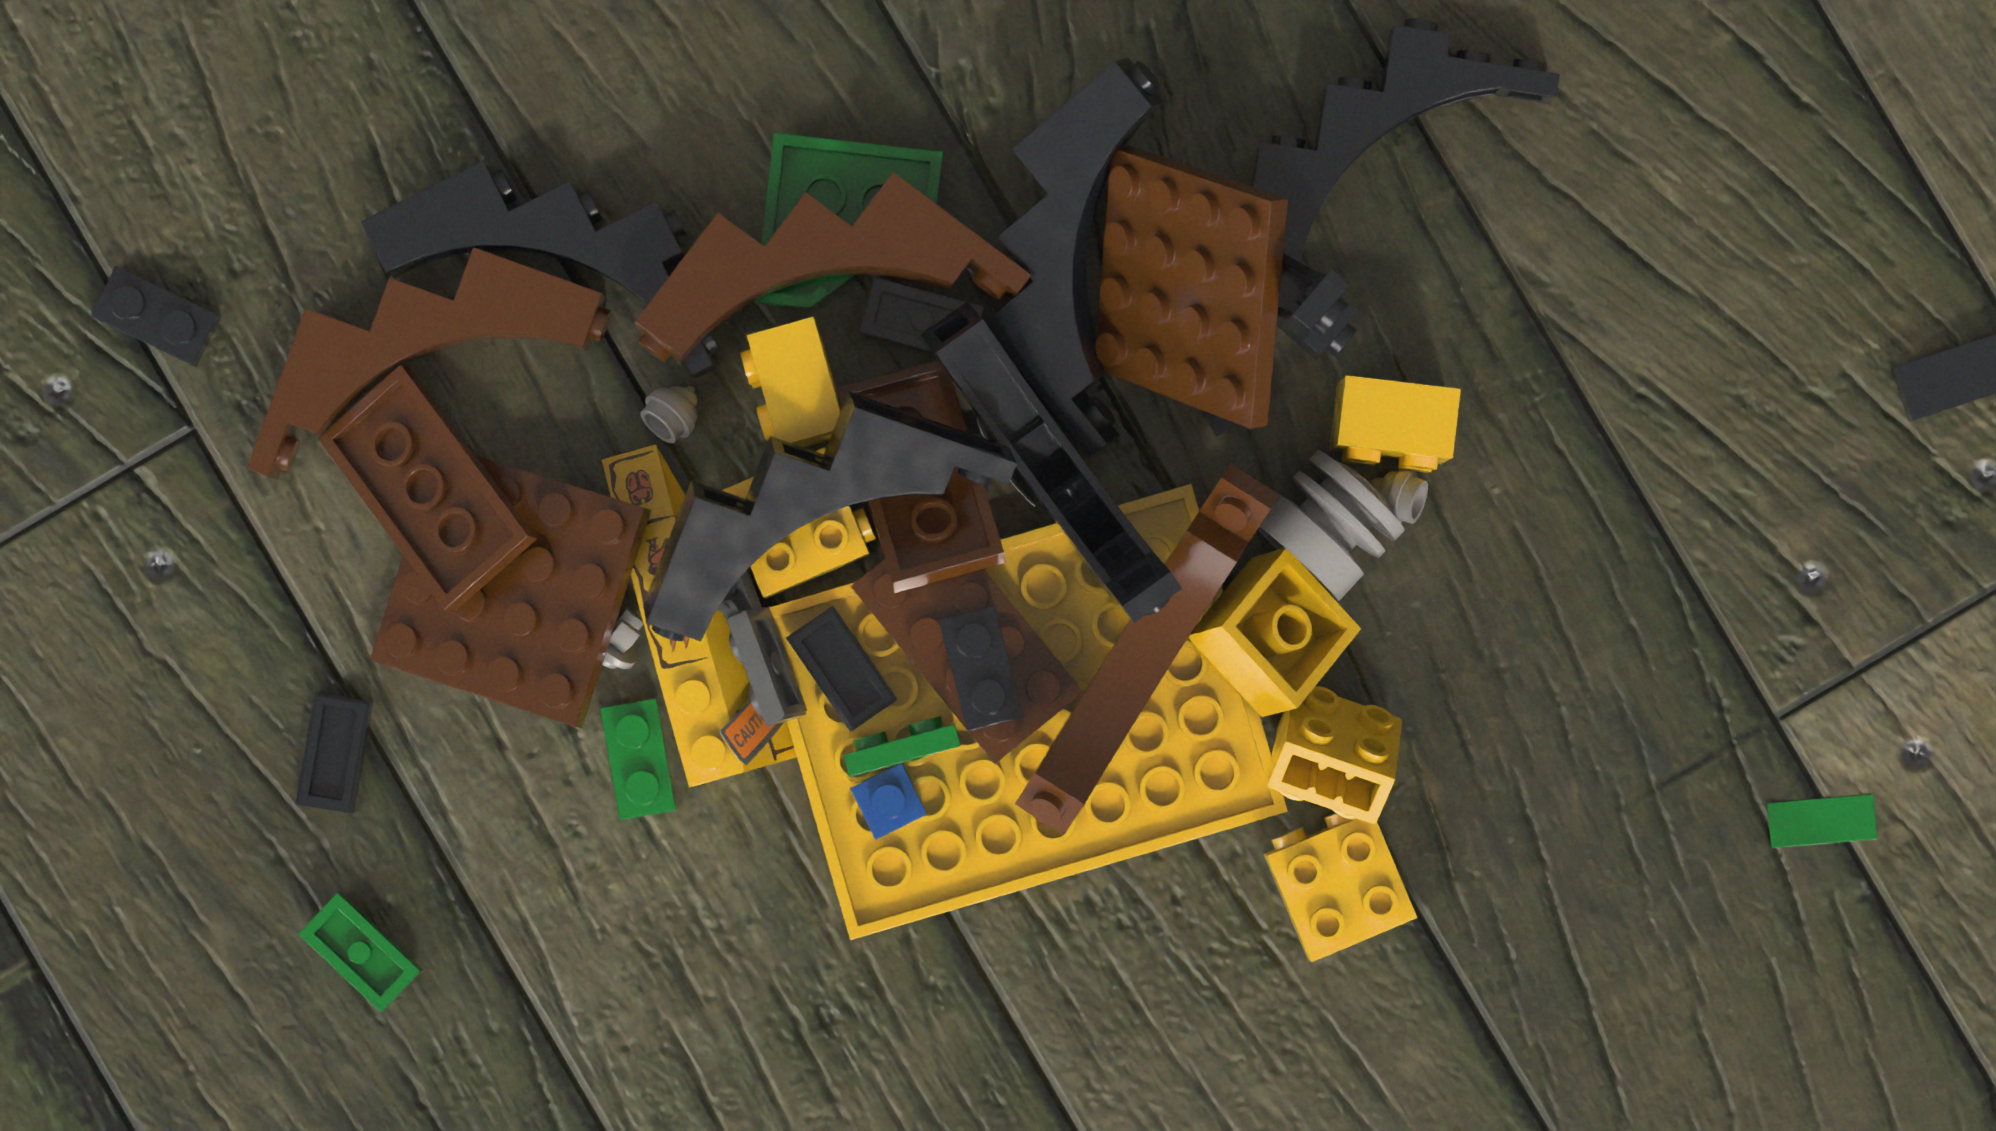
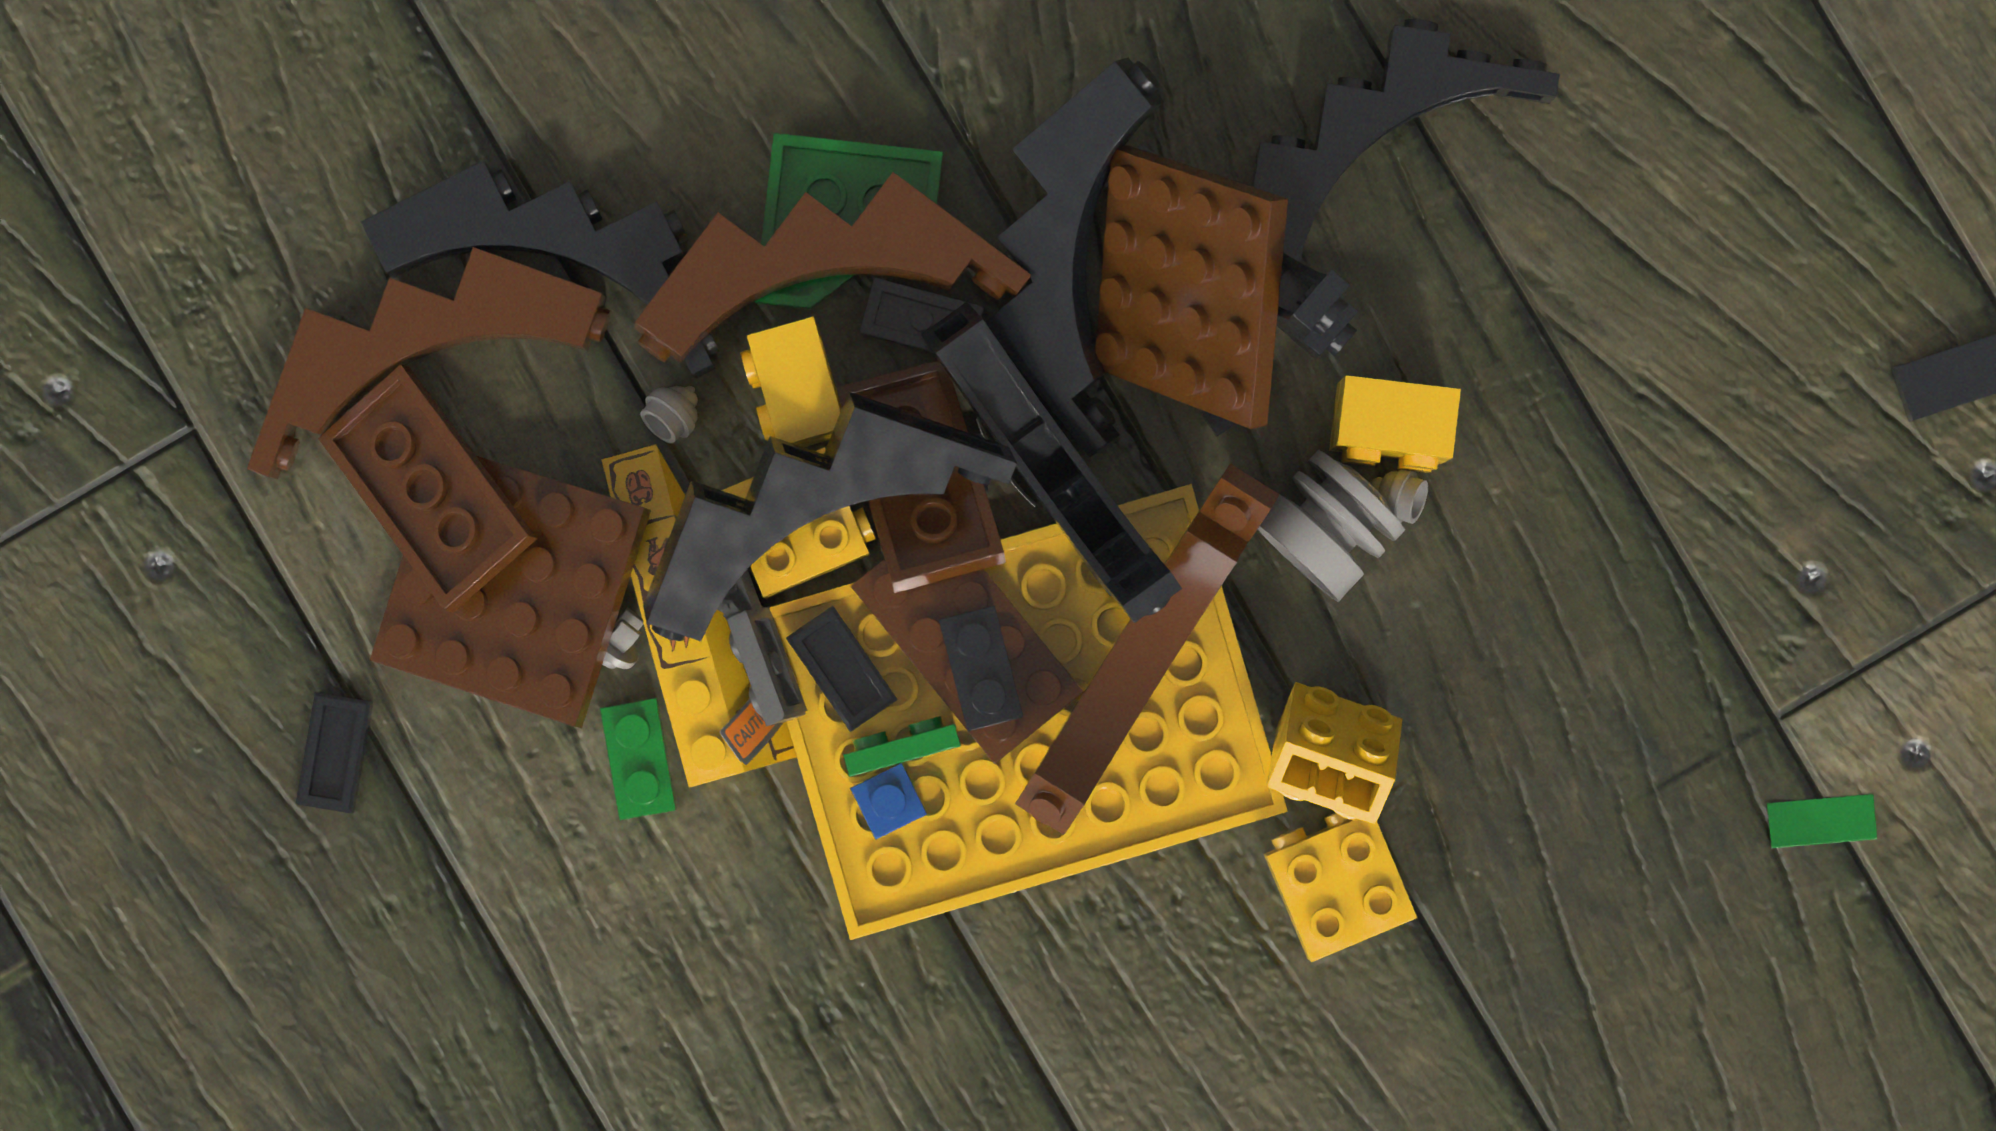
(155, 316): black plate -> none
(360, 951): green plate -> none
(1274, 632): yellow brick -> none

